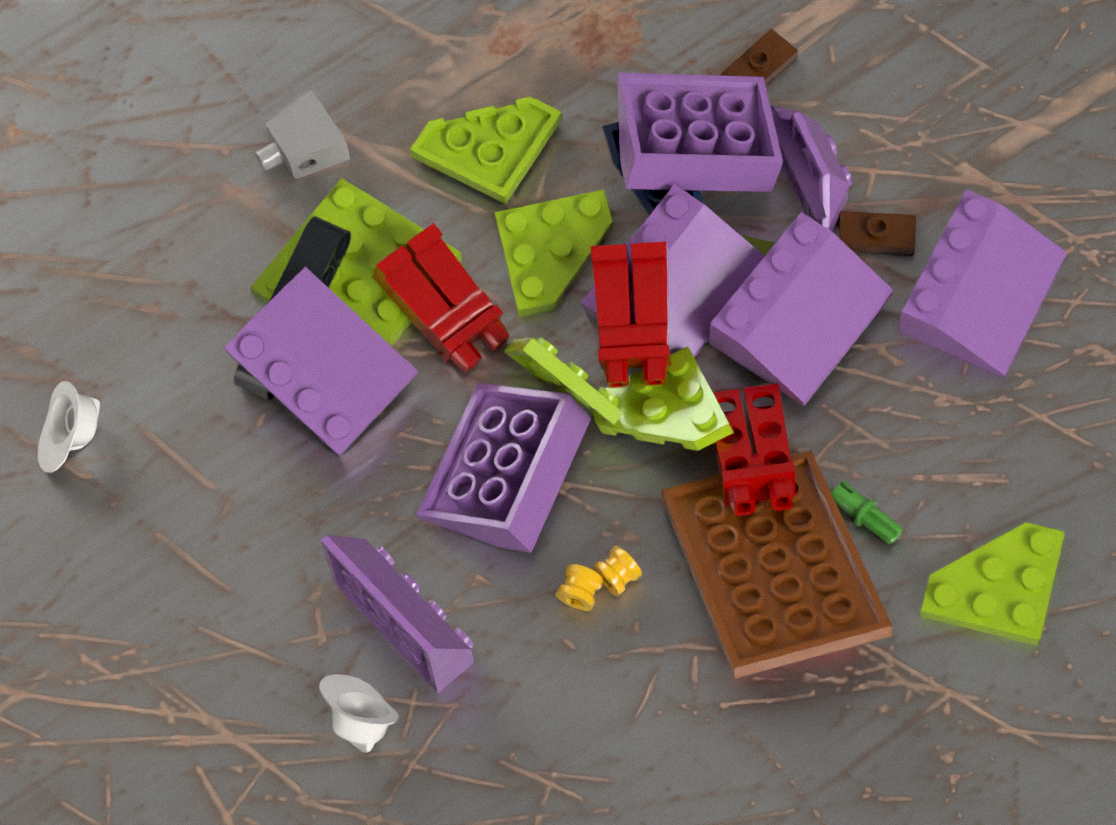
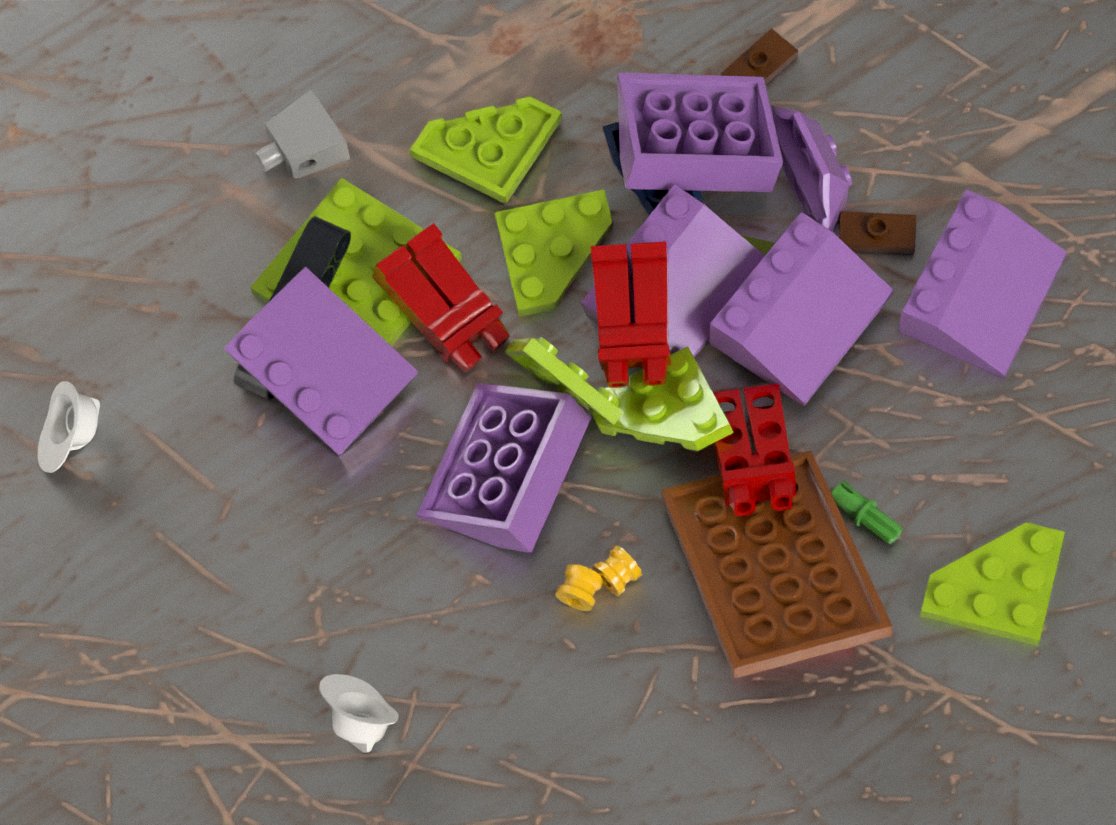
(398, 610): medium lavender slope -> none

